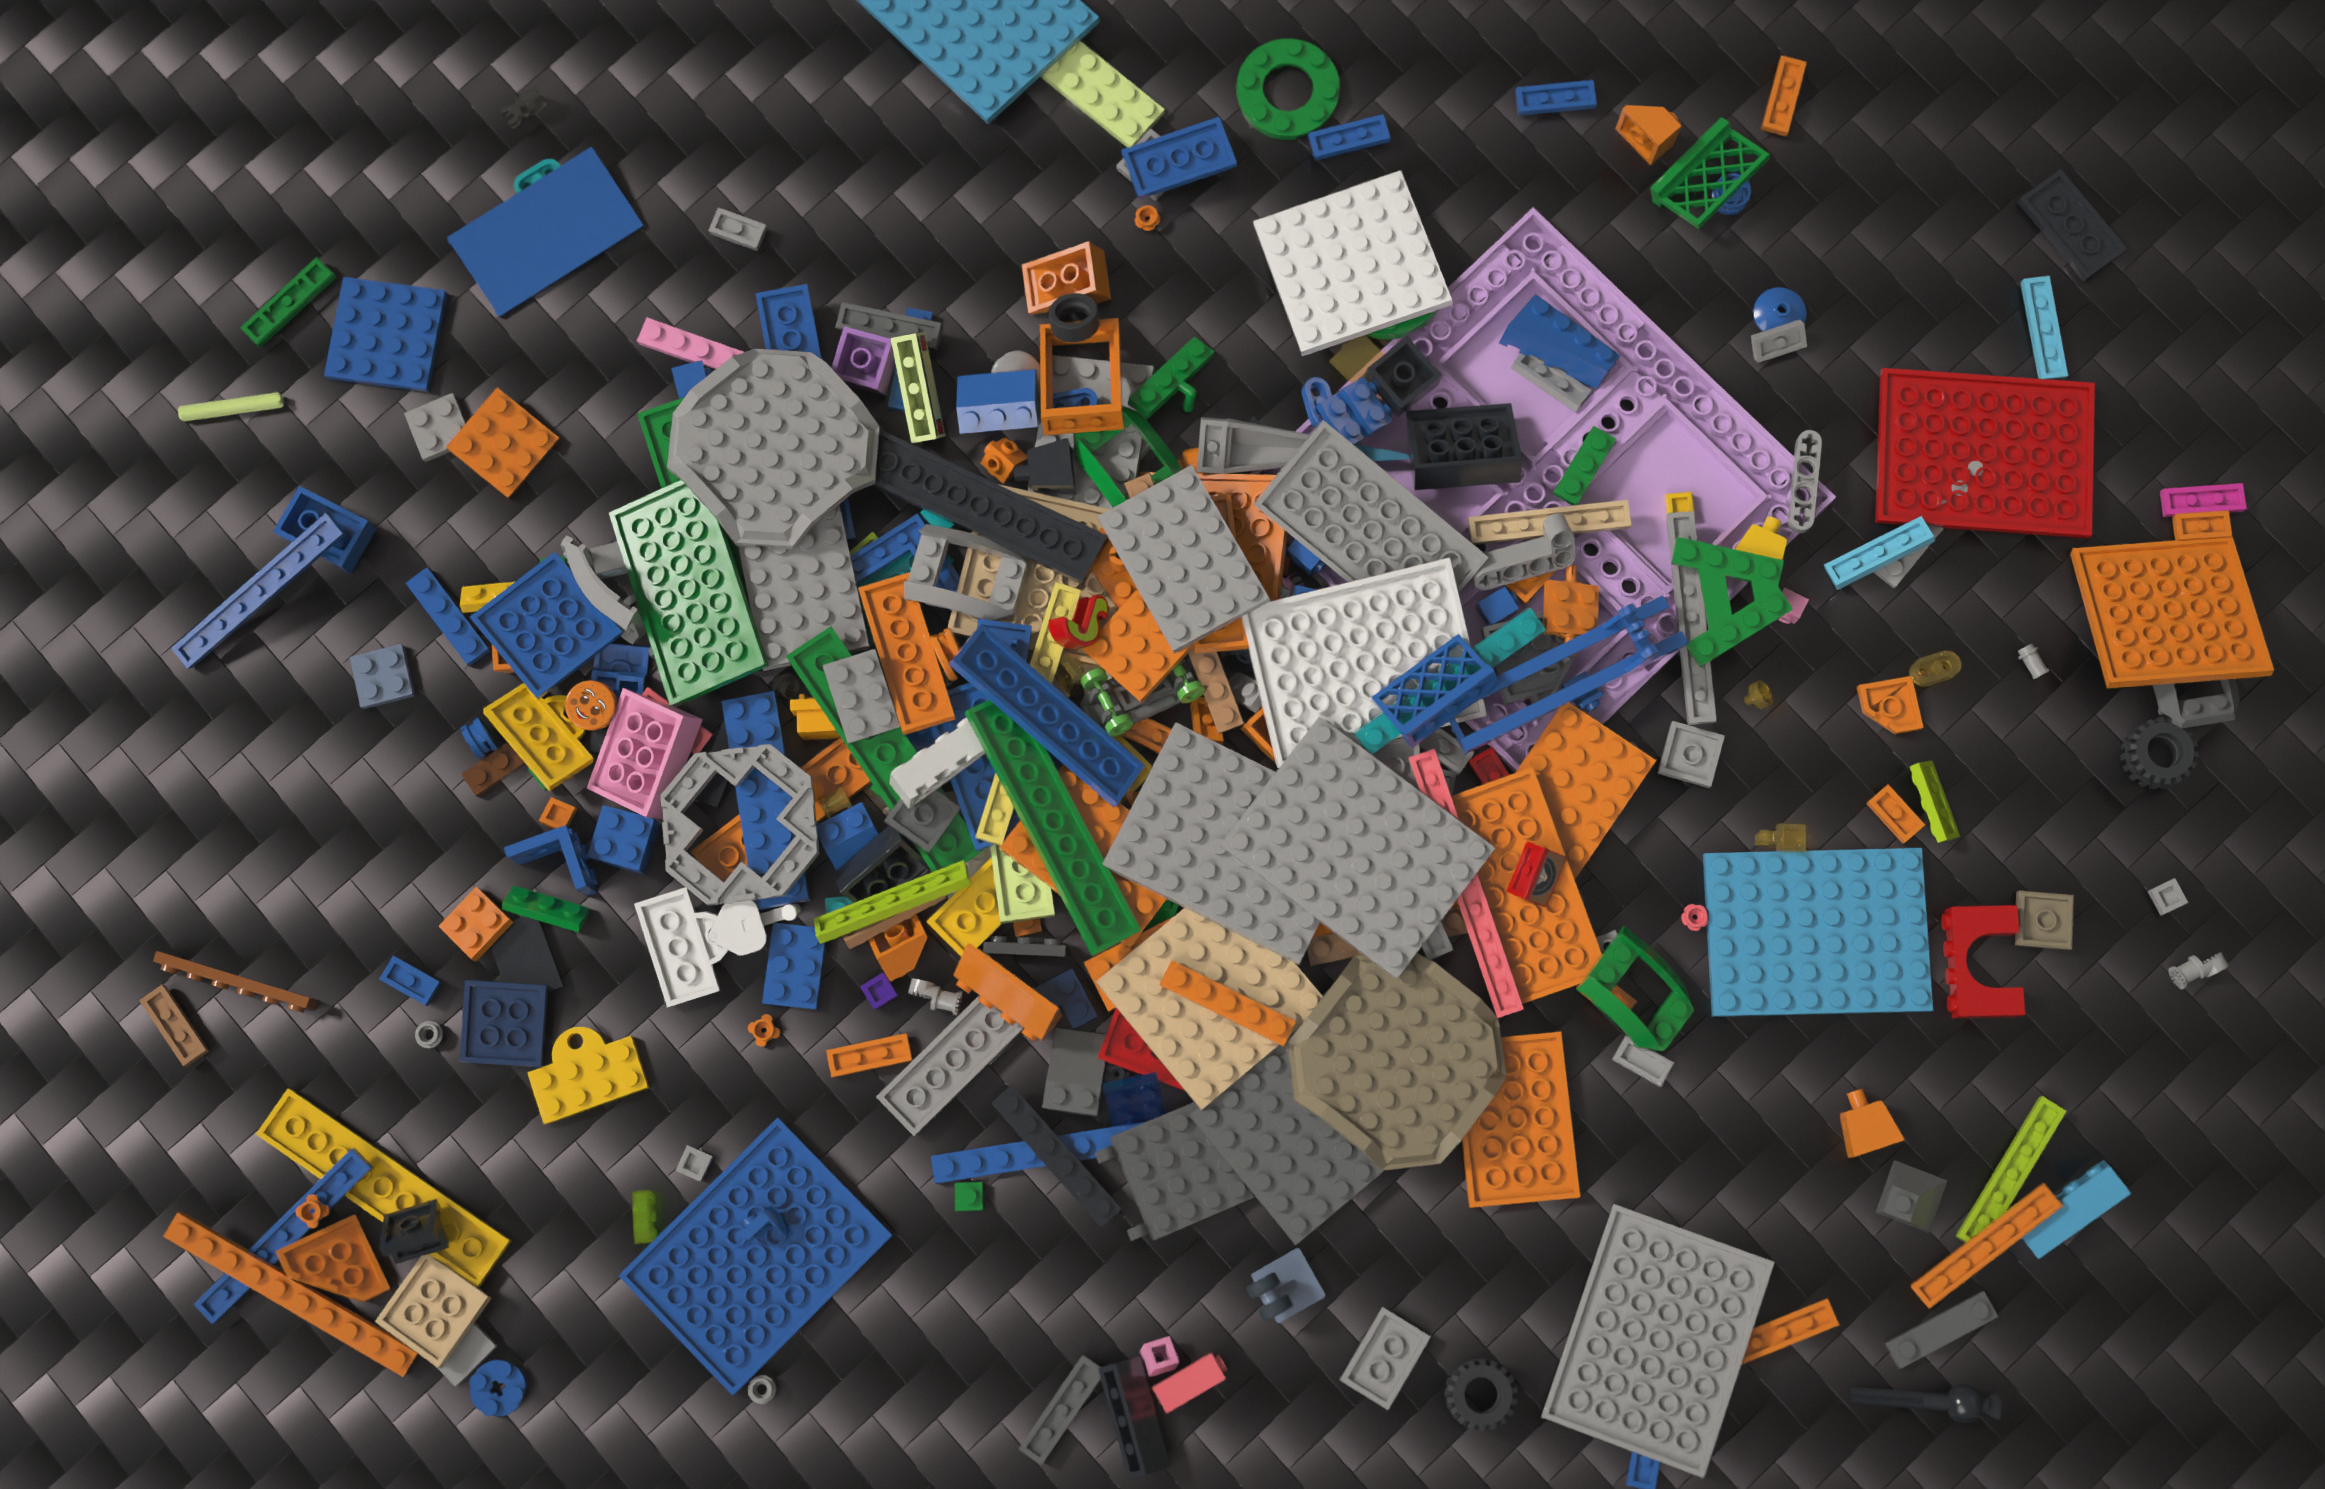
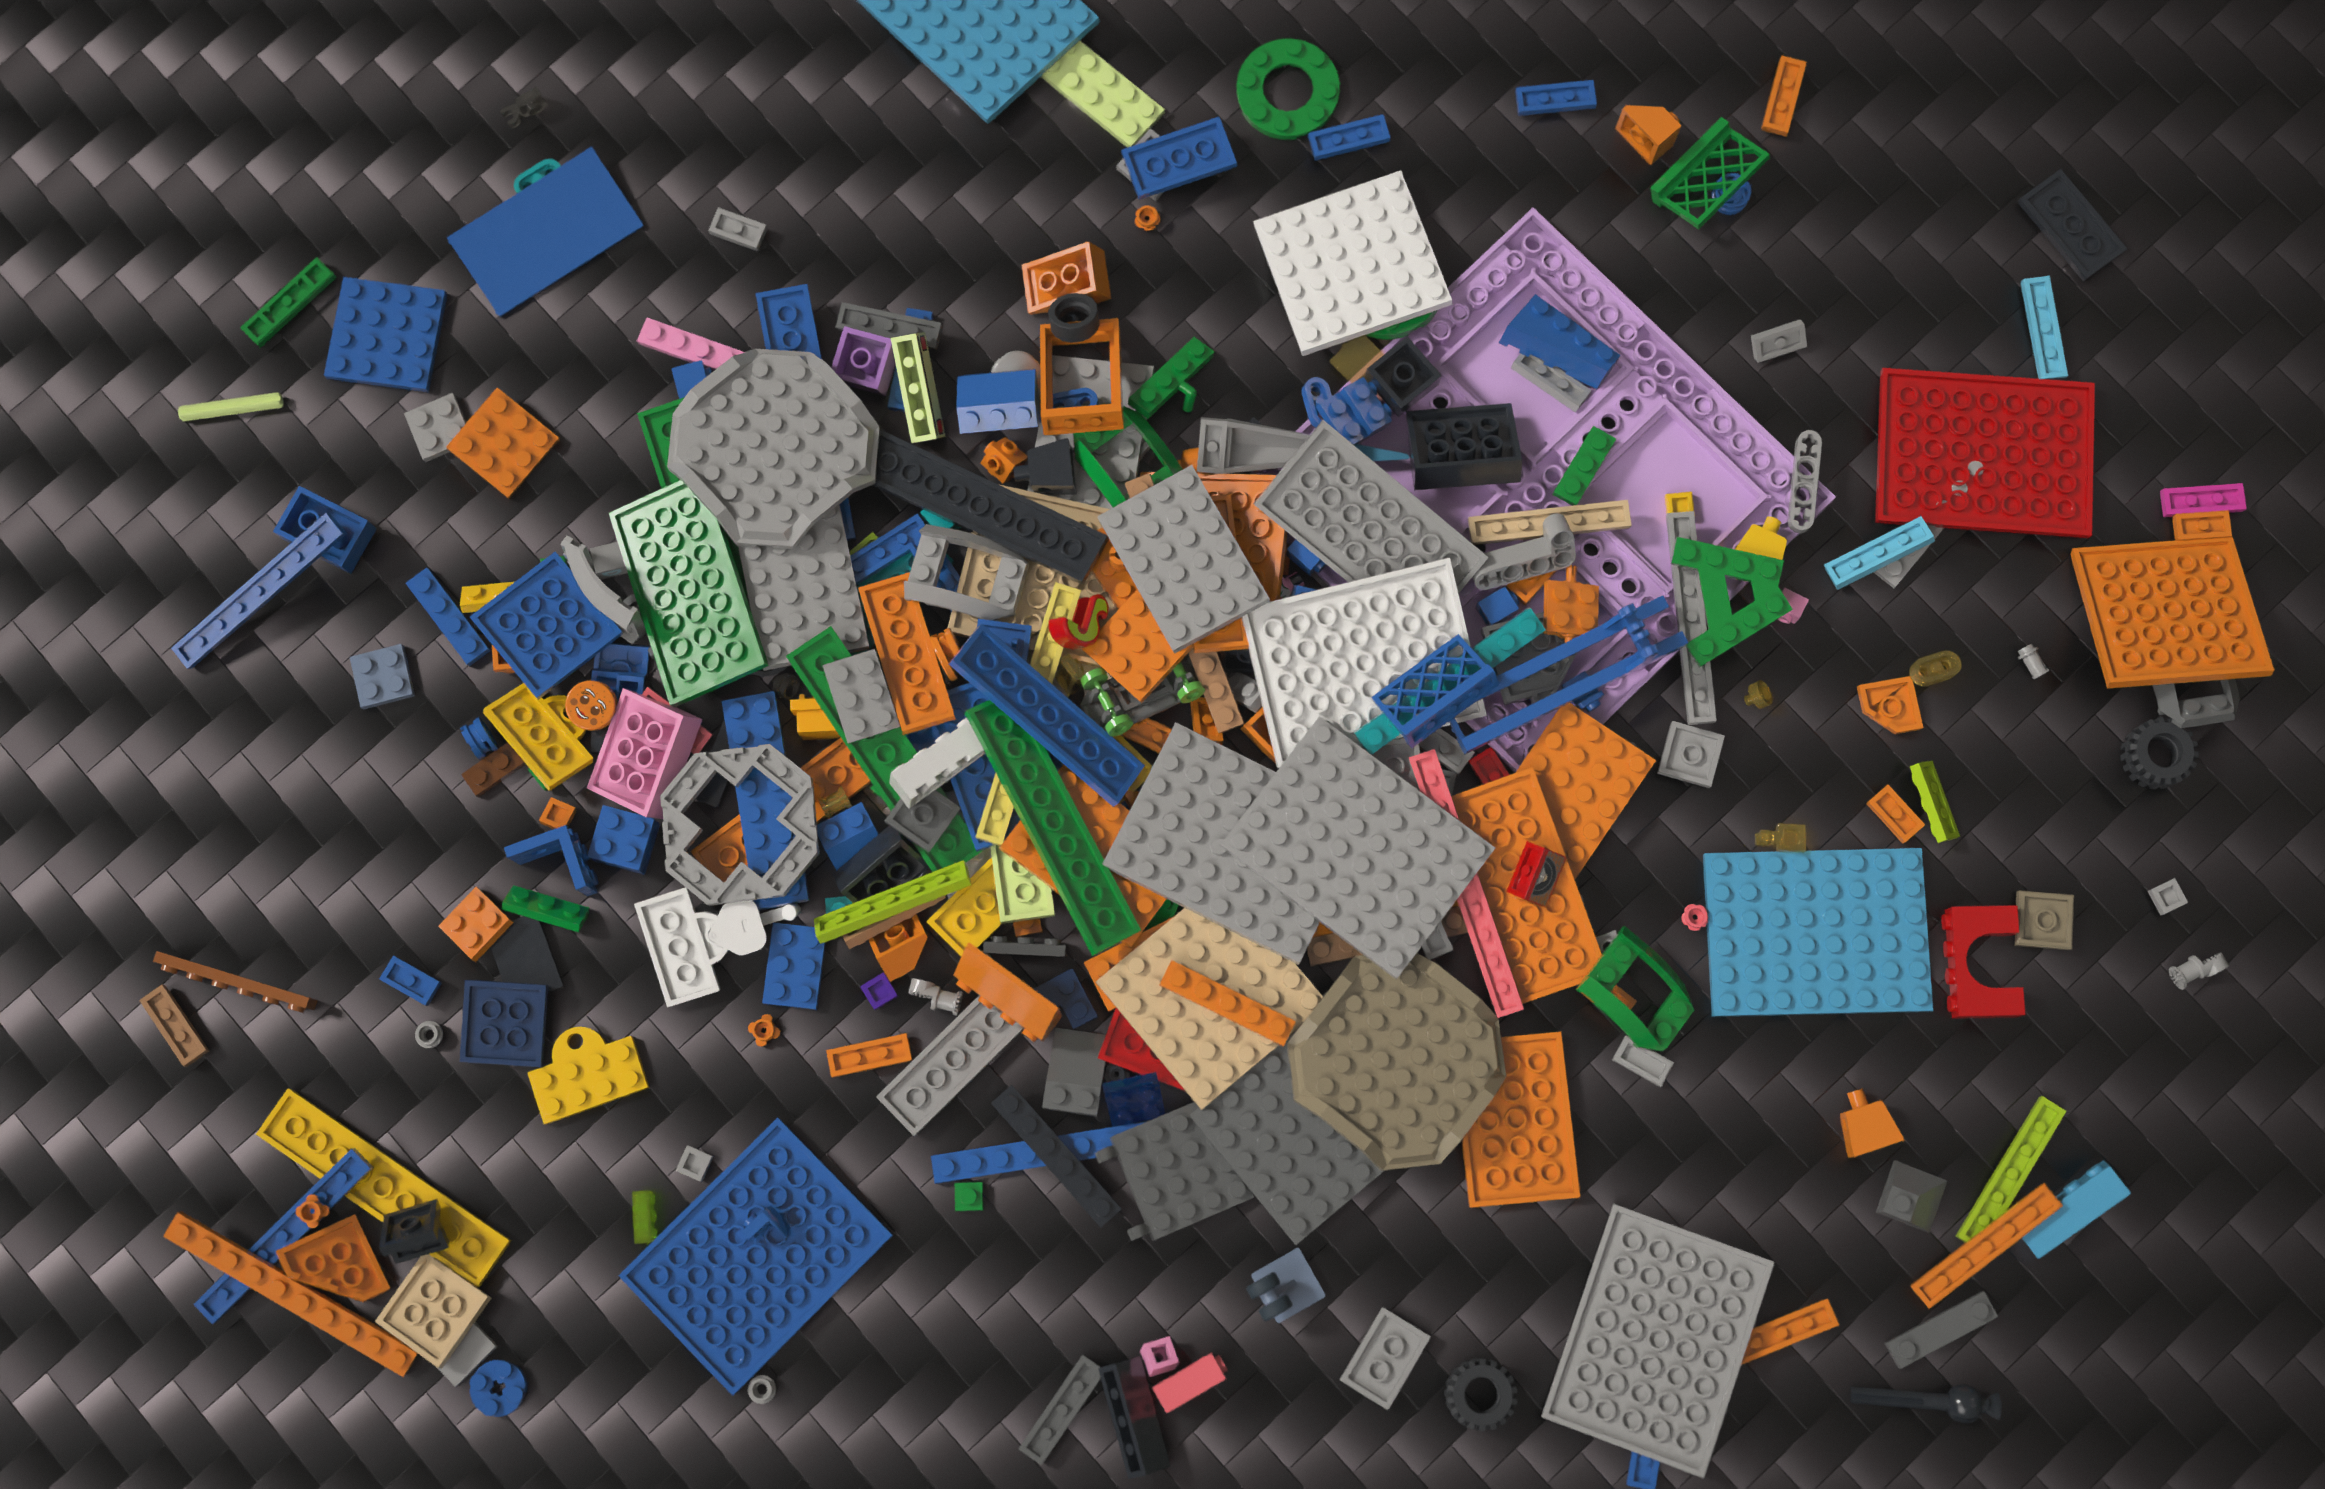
(1766, 312): blue dish -> none

